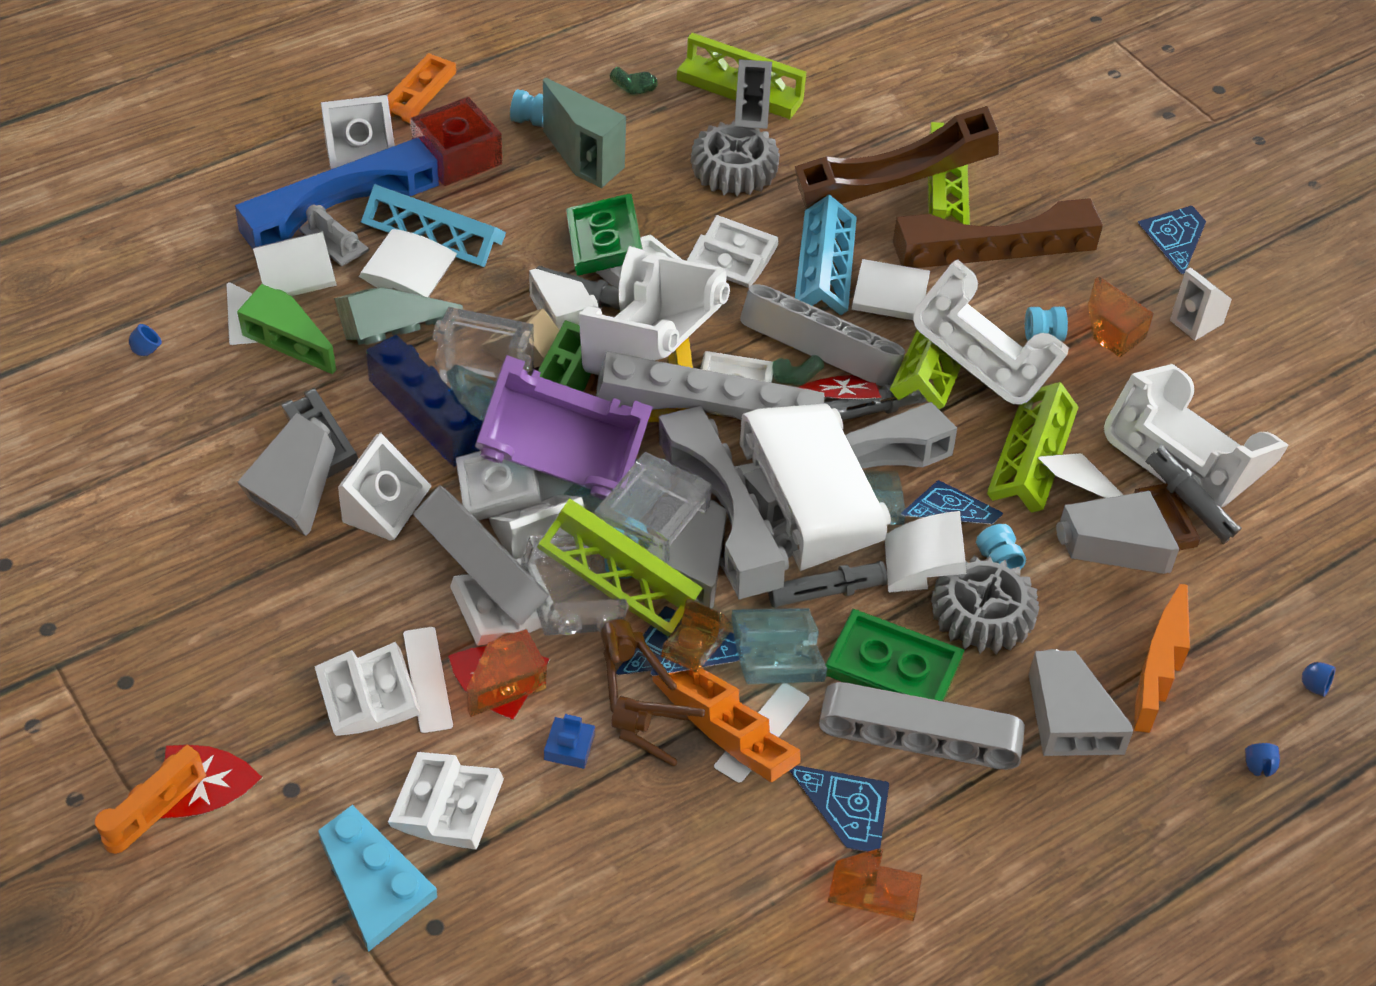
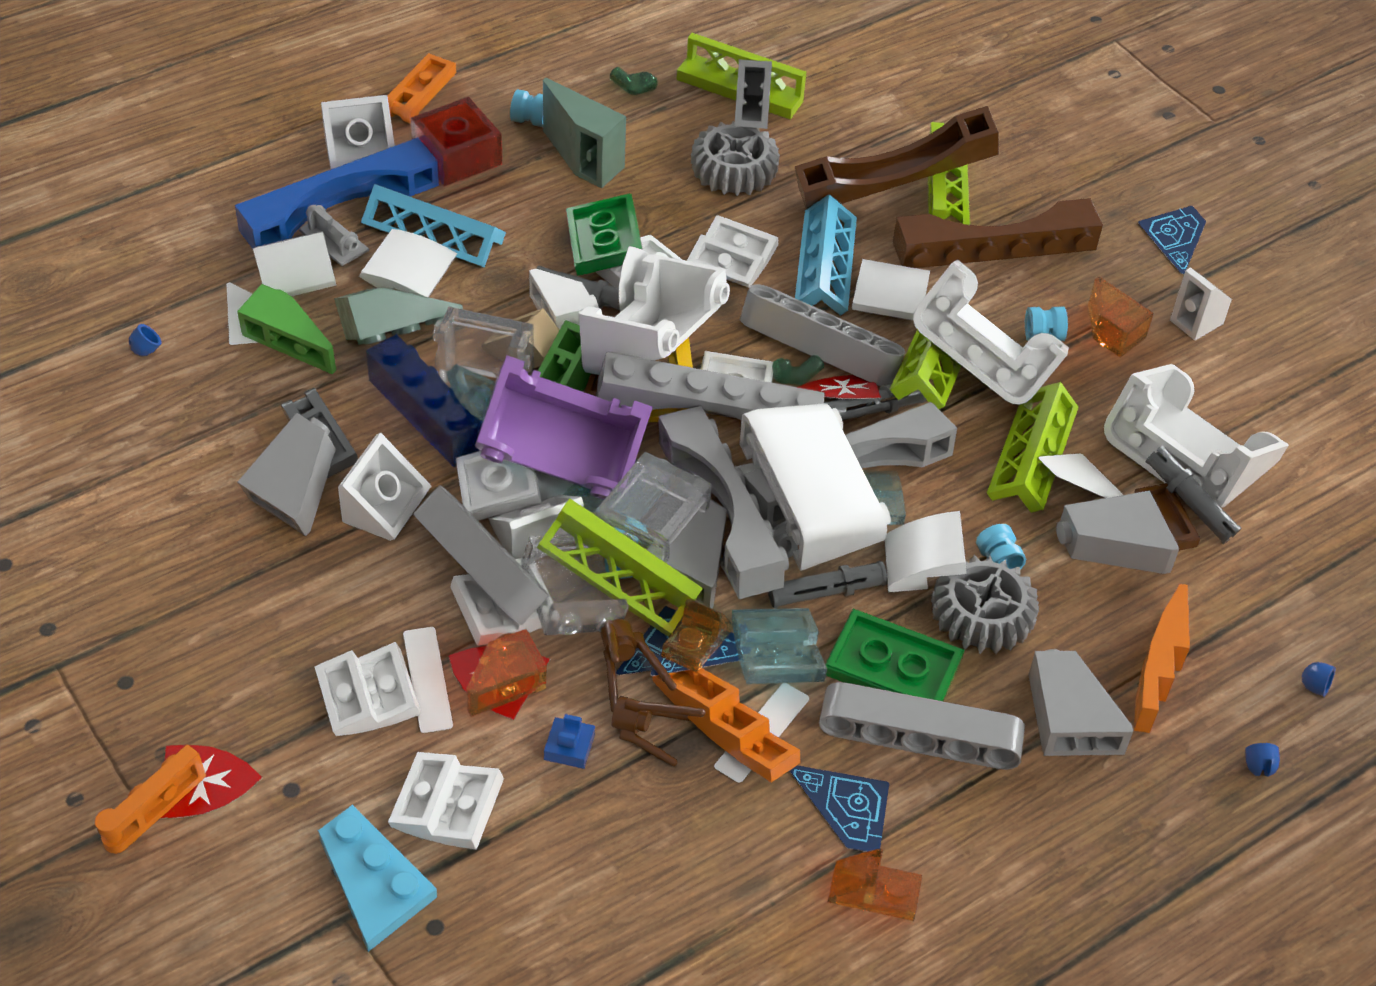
(945, 498): dark blue sticker -> none

